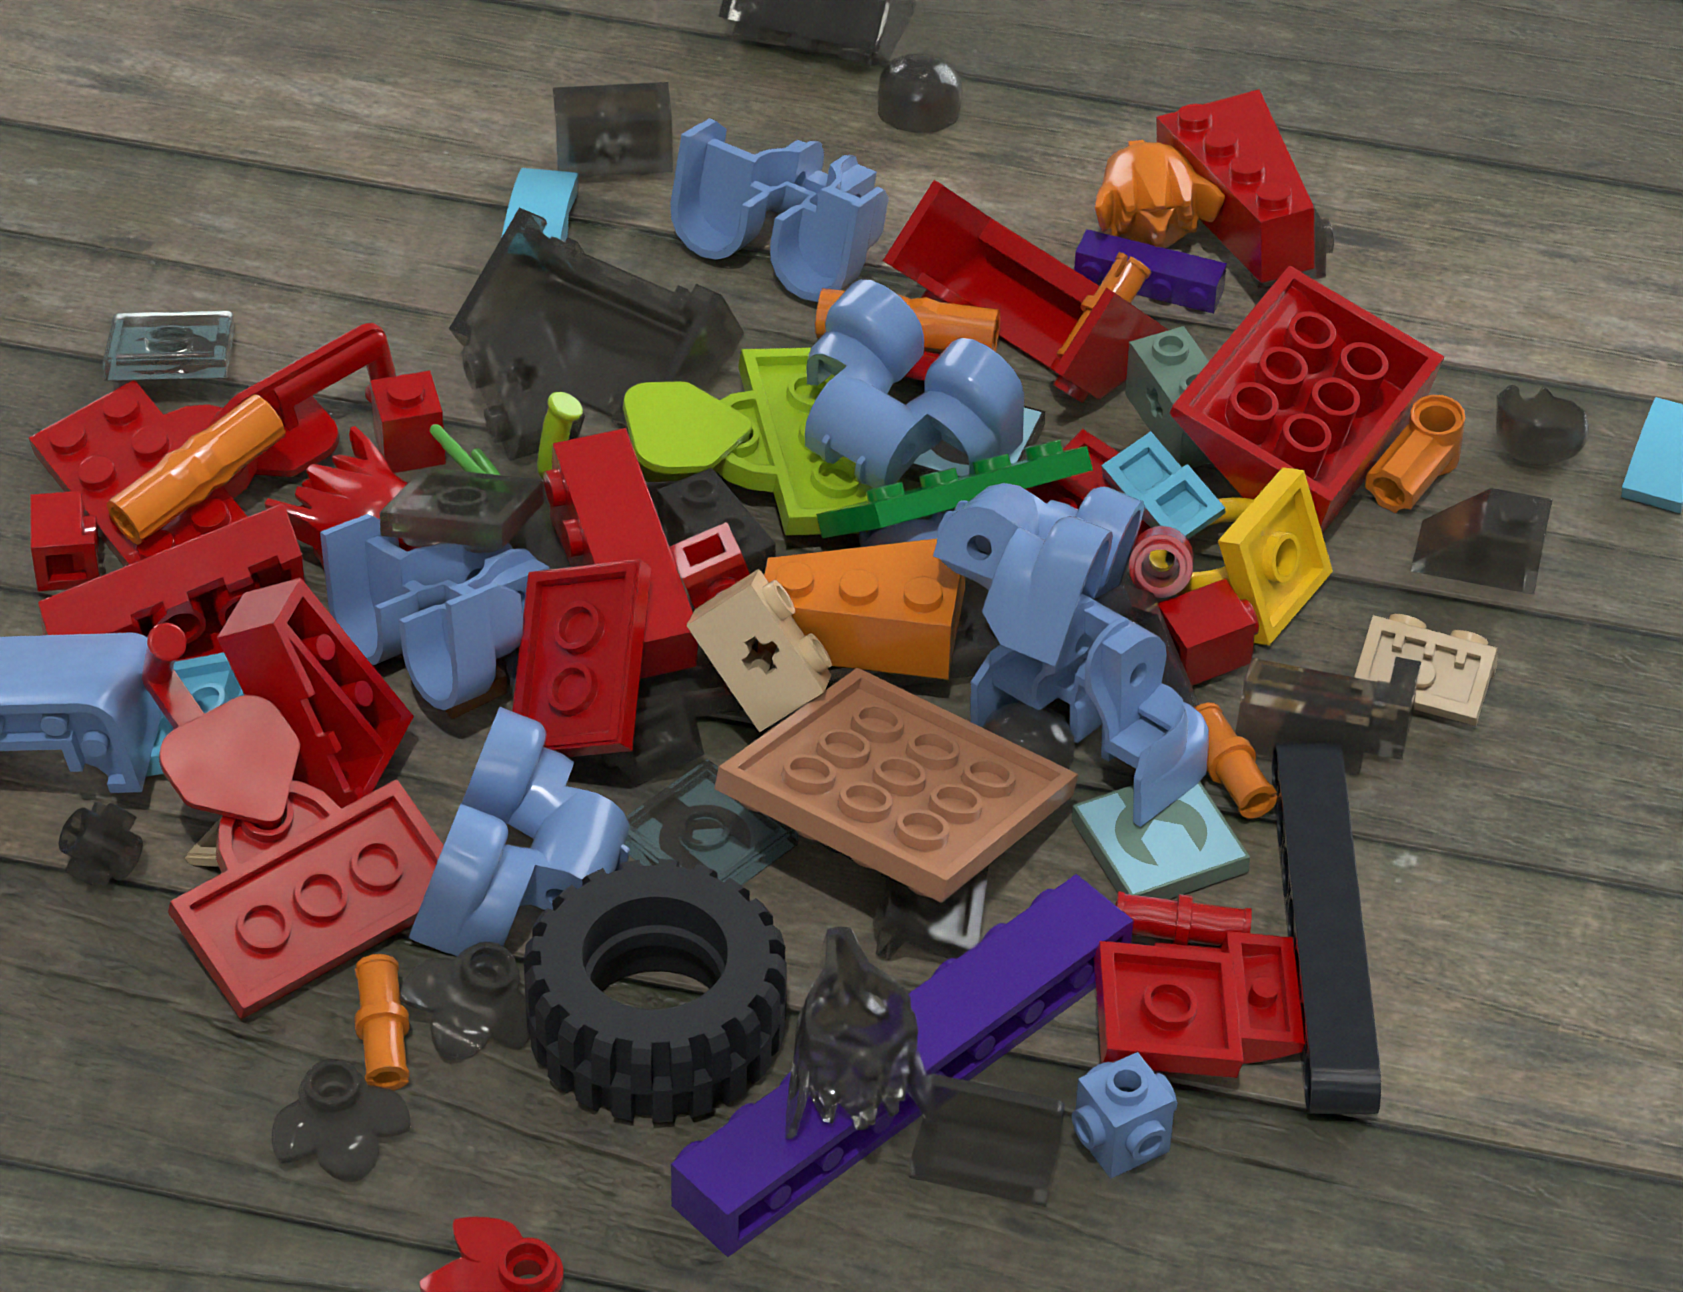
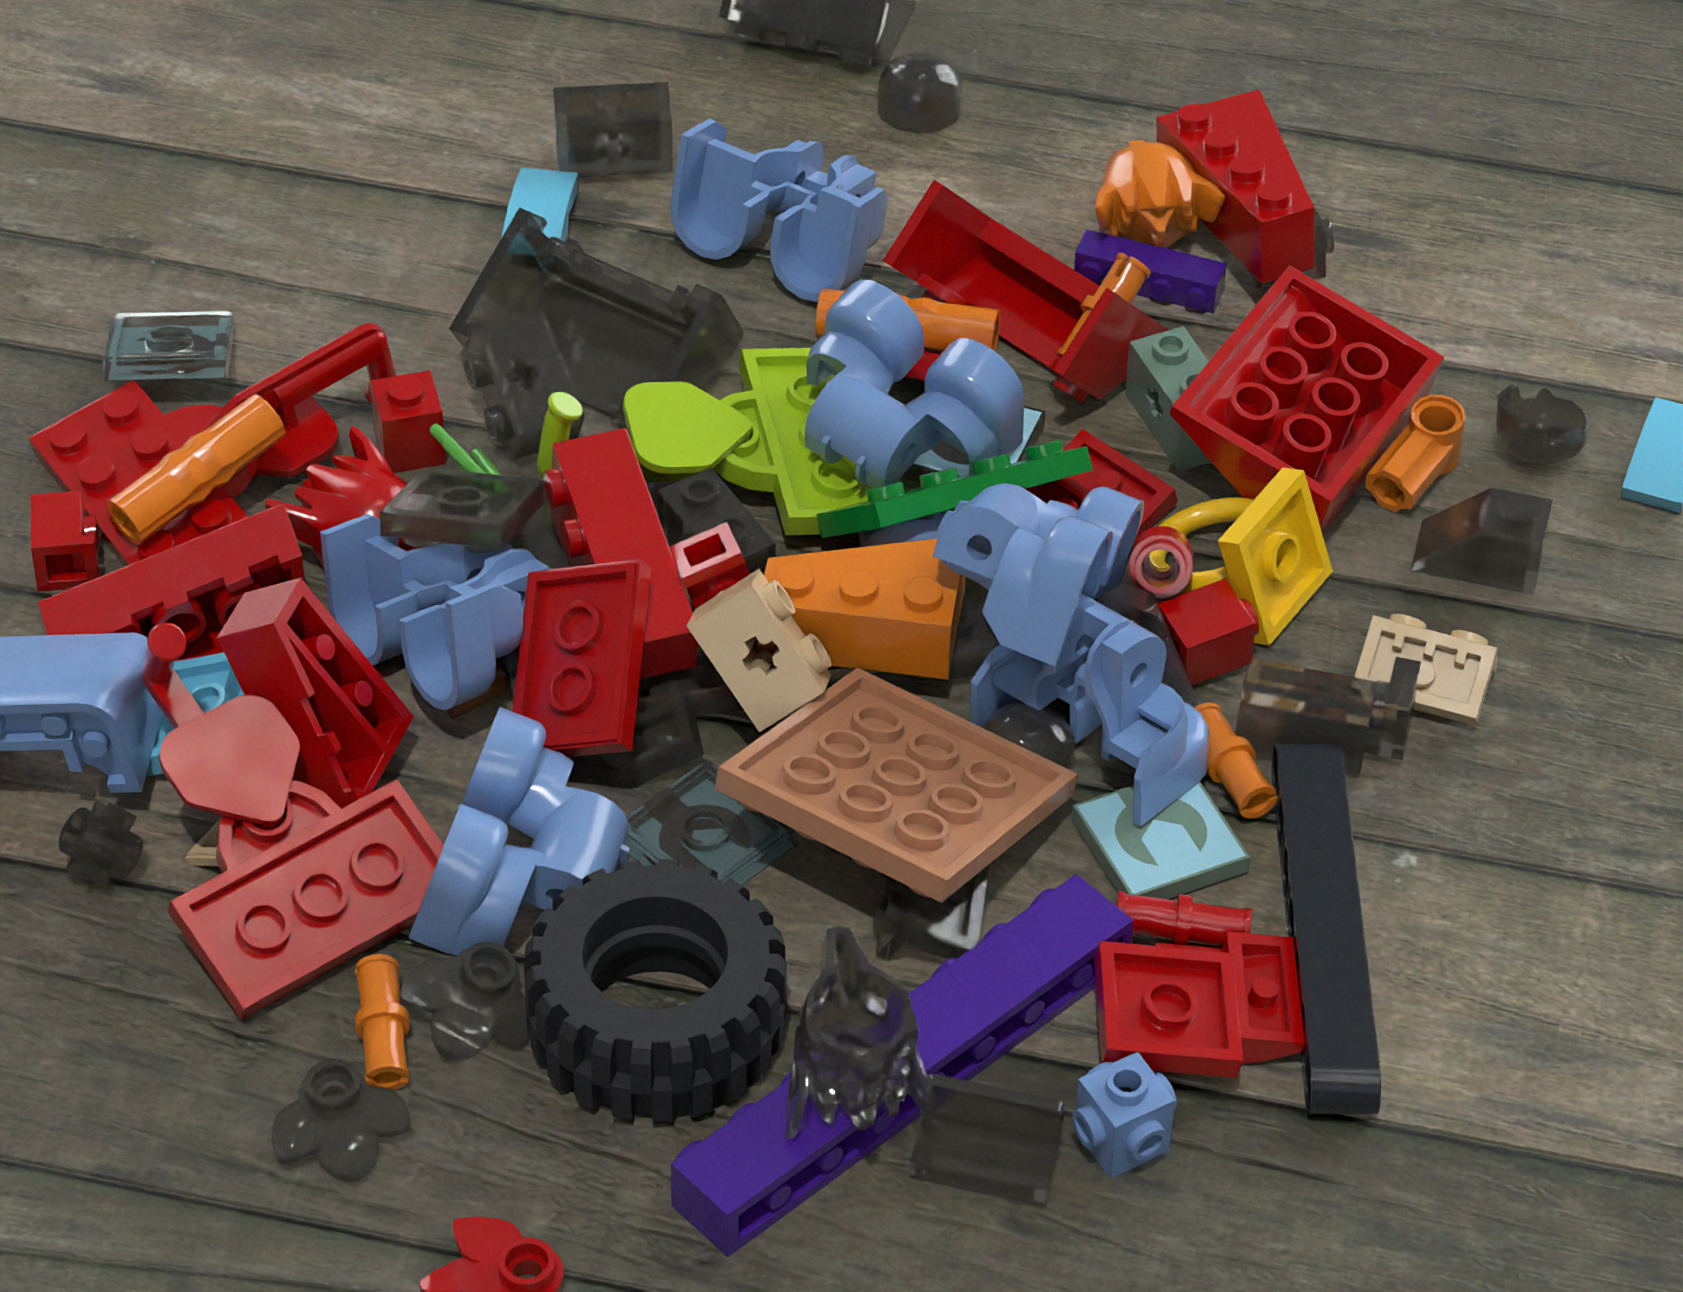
(1170, 492): medium azure slope -> none

